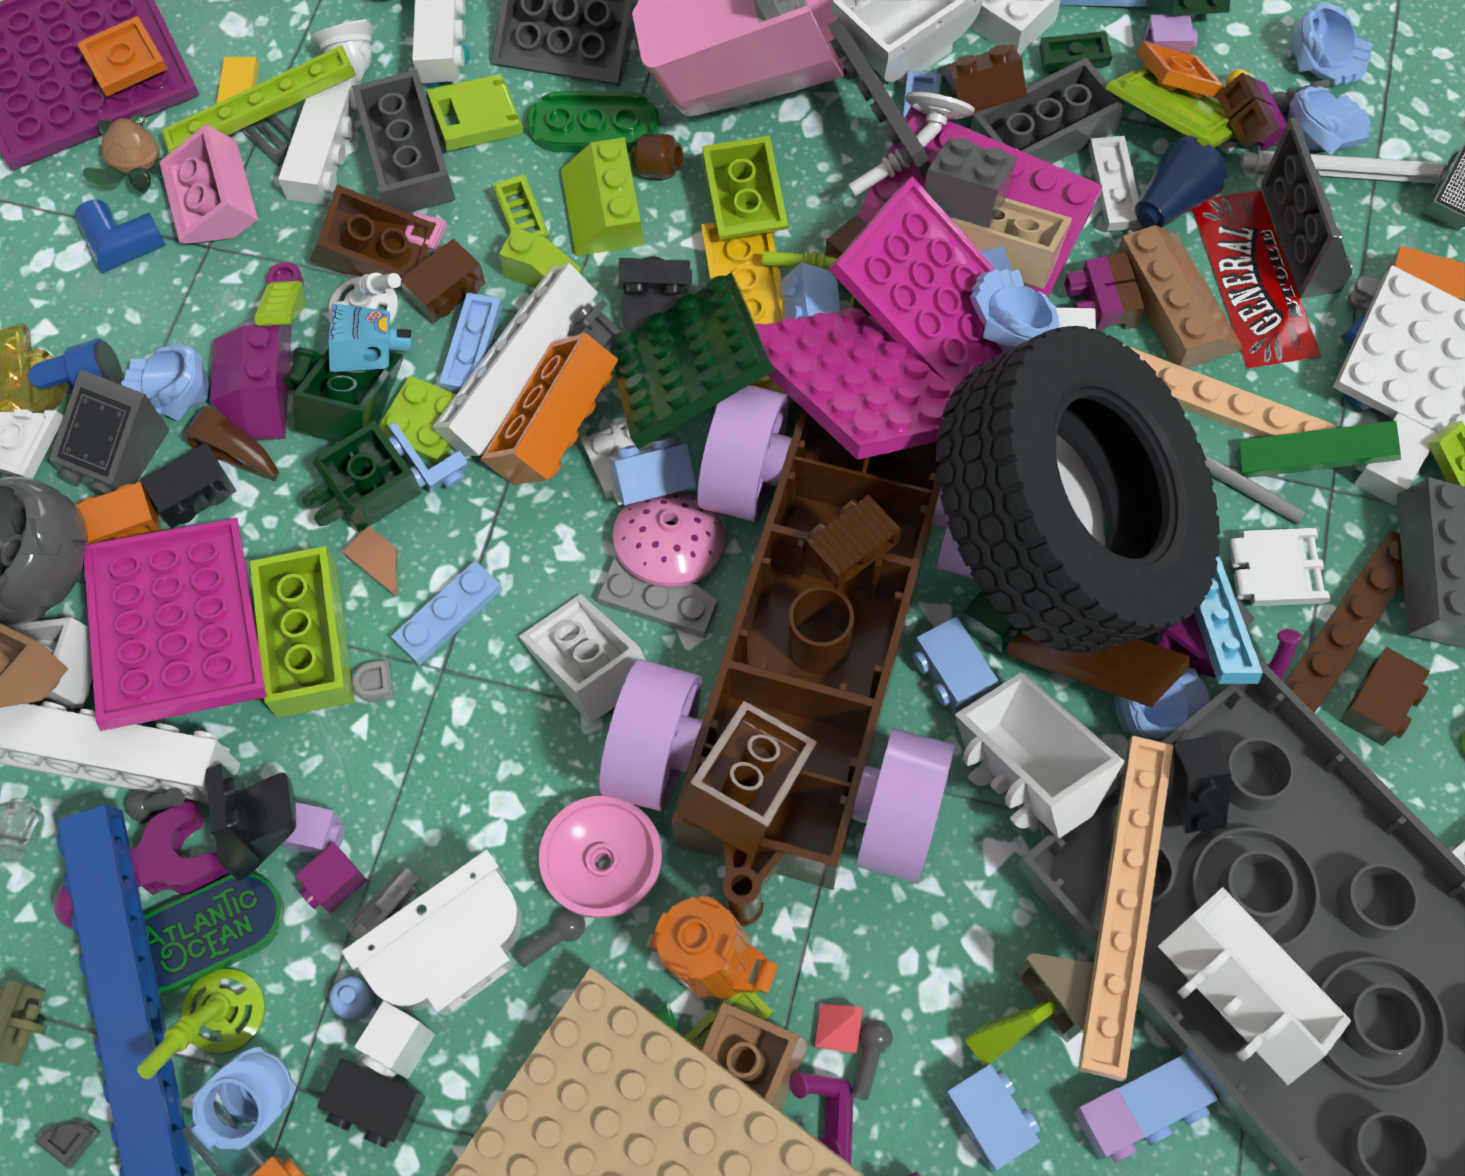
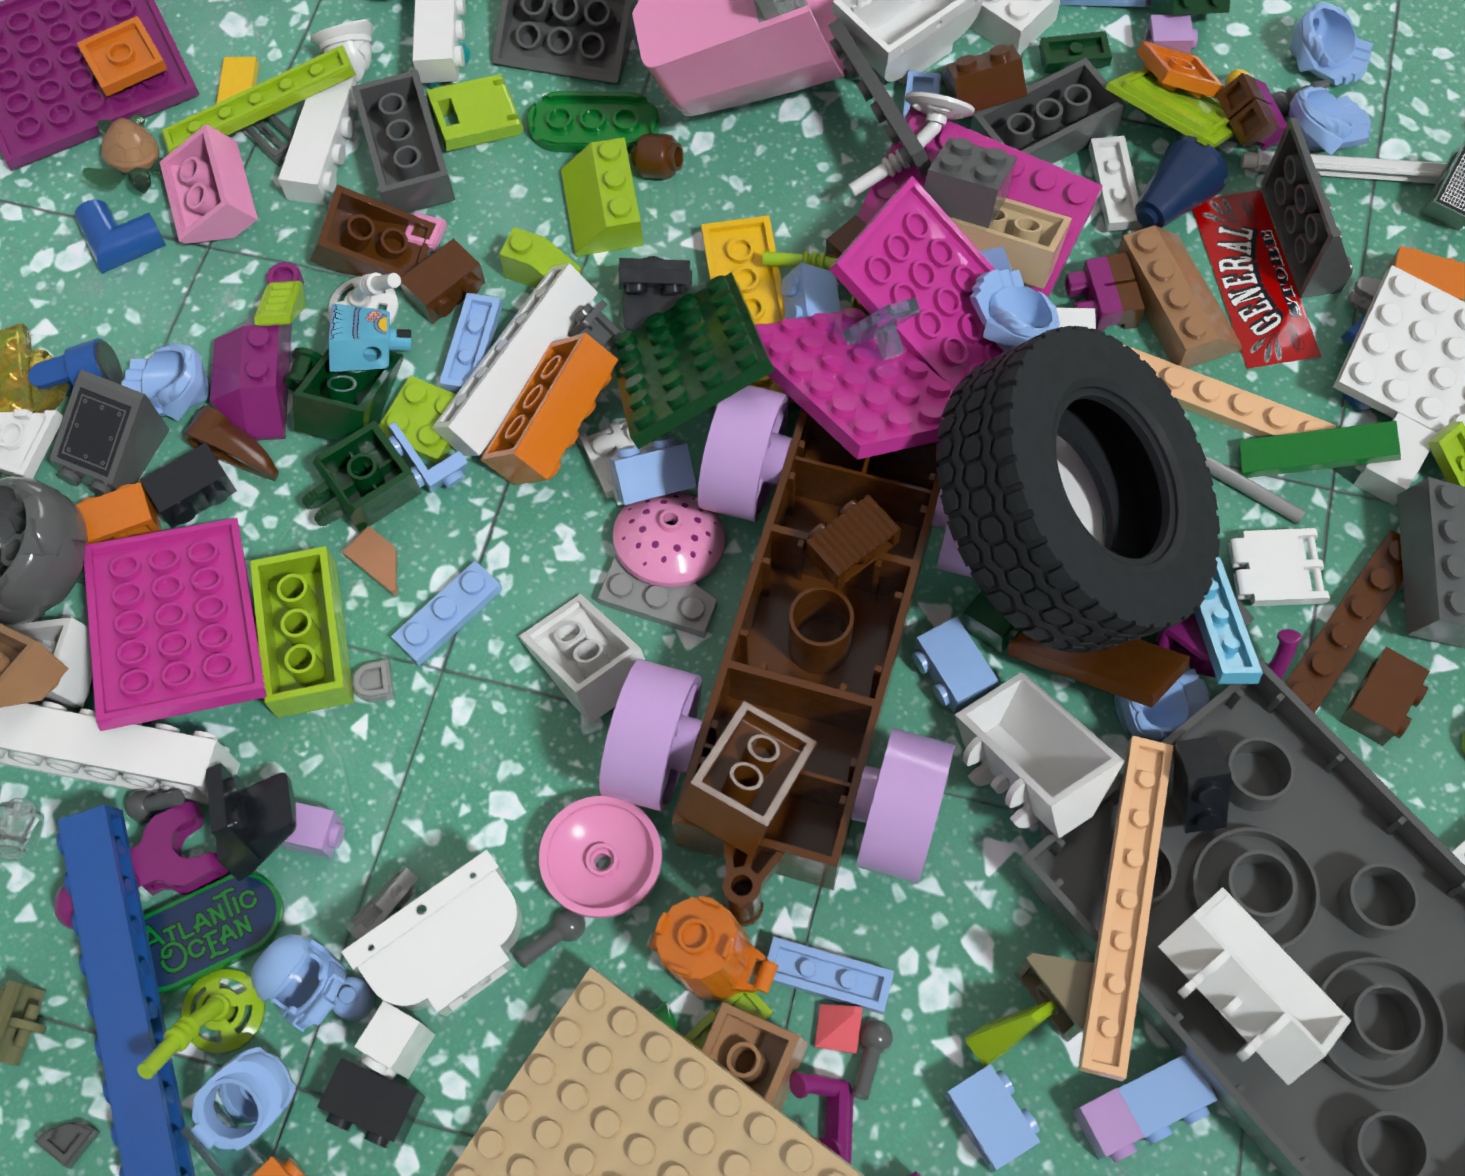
(299, 979): none -> light blue helmet
(329, 879): magenta brick -> none
(513, 187): lime slope -> none
(744, 187): lime slope -> none
(830, 975): none -> light blue plate
(882, 327): none -> clear light blue tile

